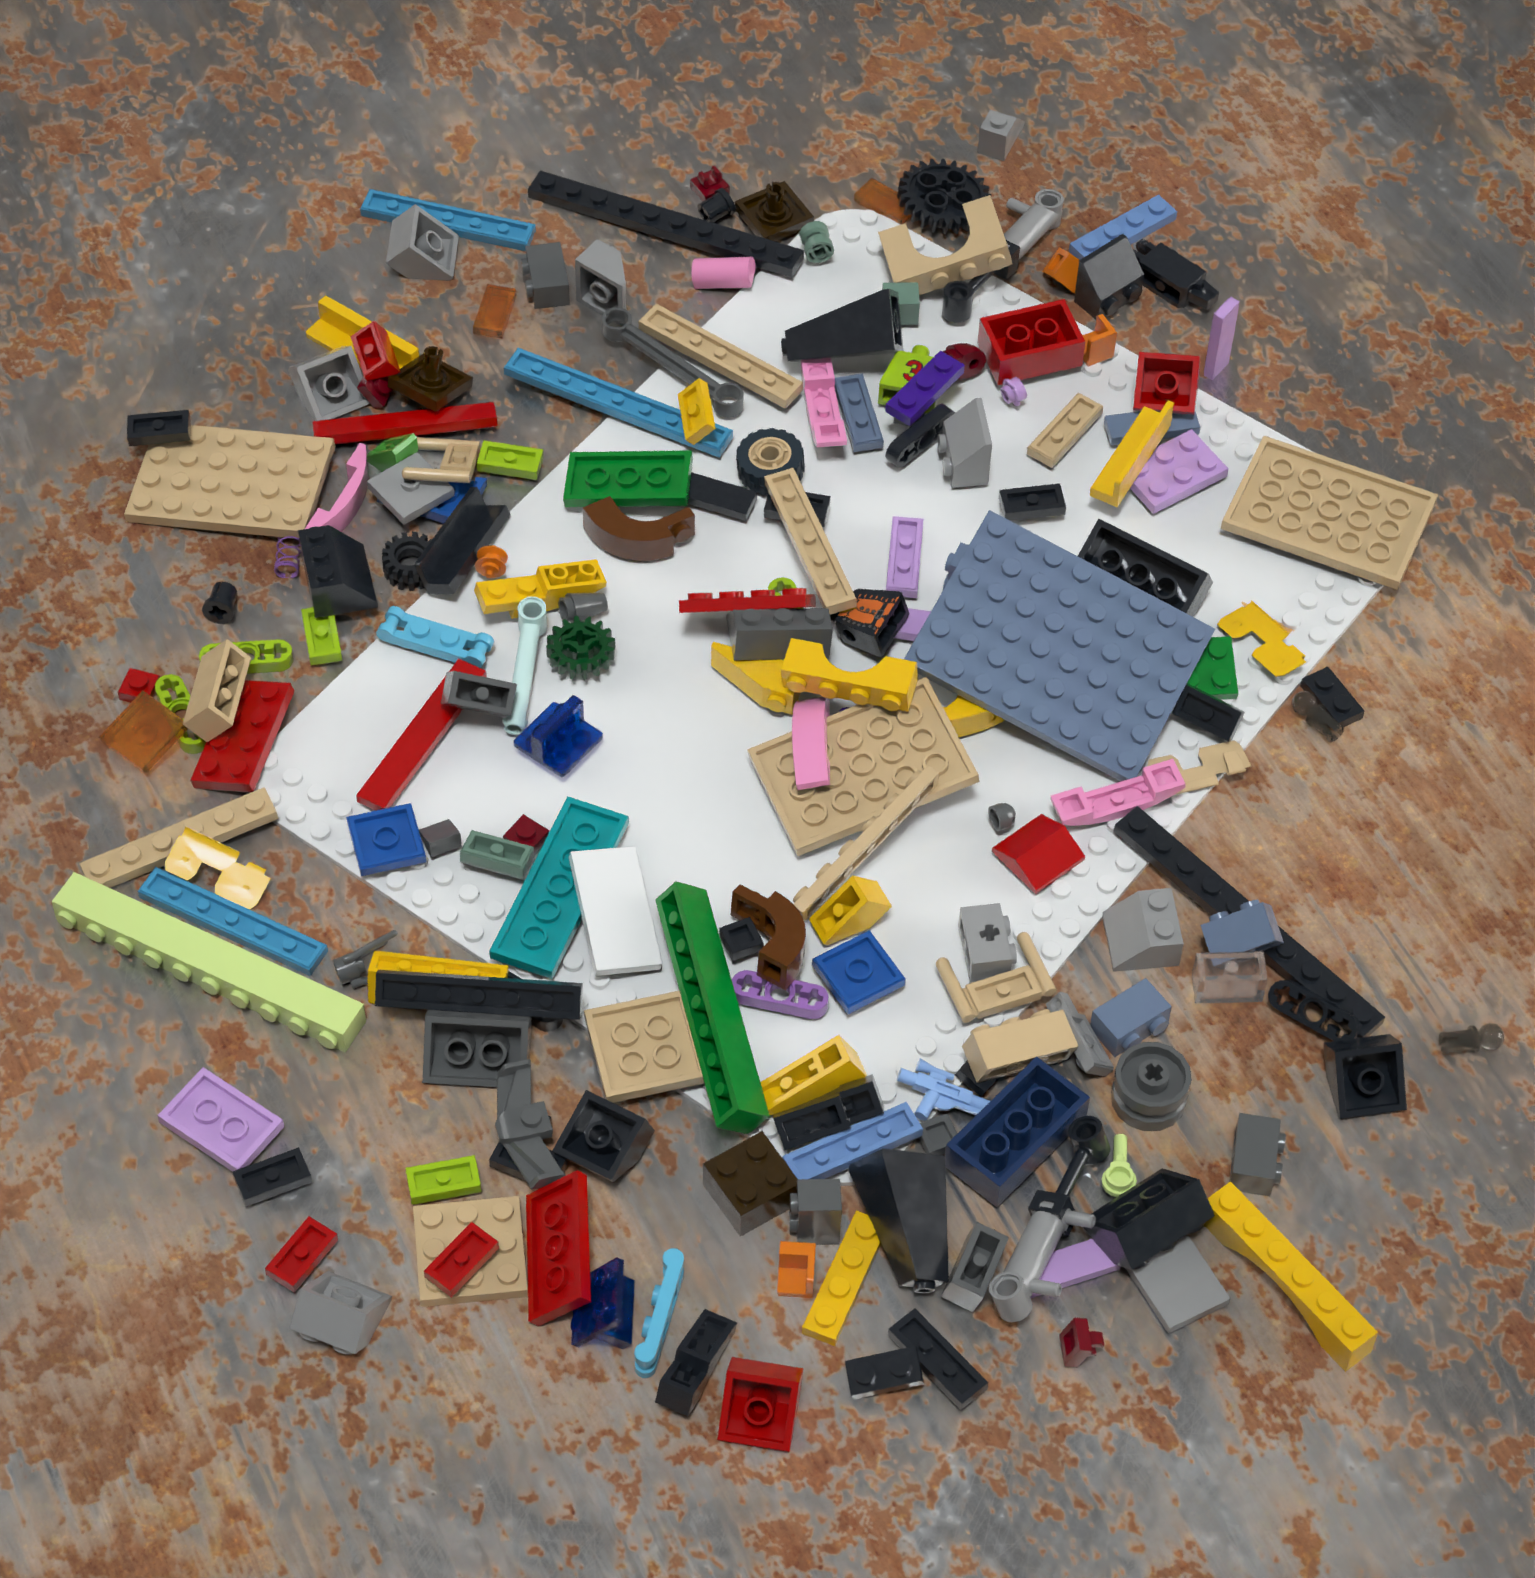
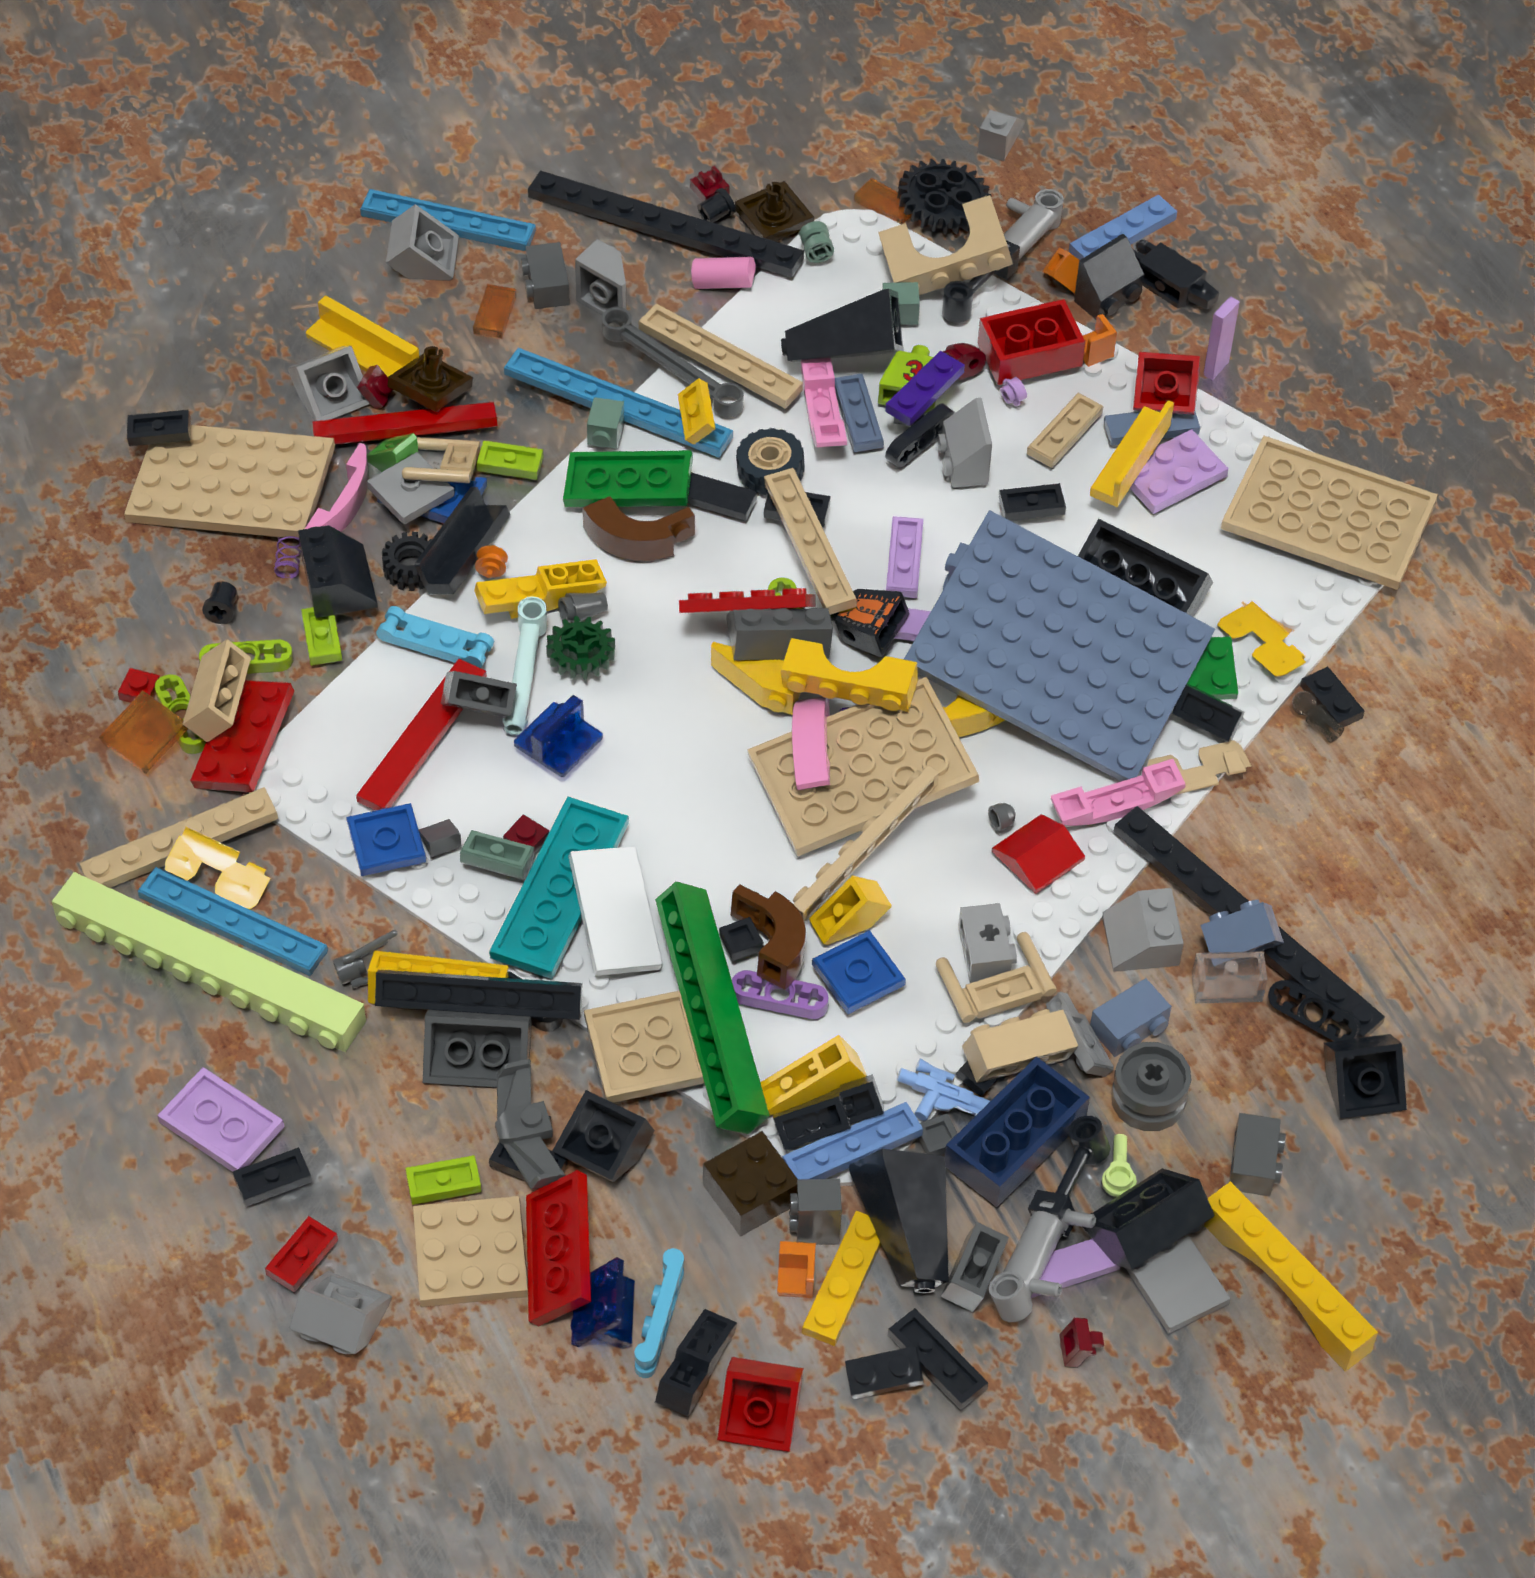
(375, 352): red slope -> none
(461, 1259): red plate -> none
(605, 423): none -> sand green brick
(1489, 1036): clear smoke pin -> none

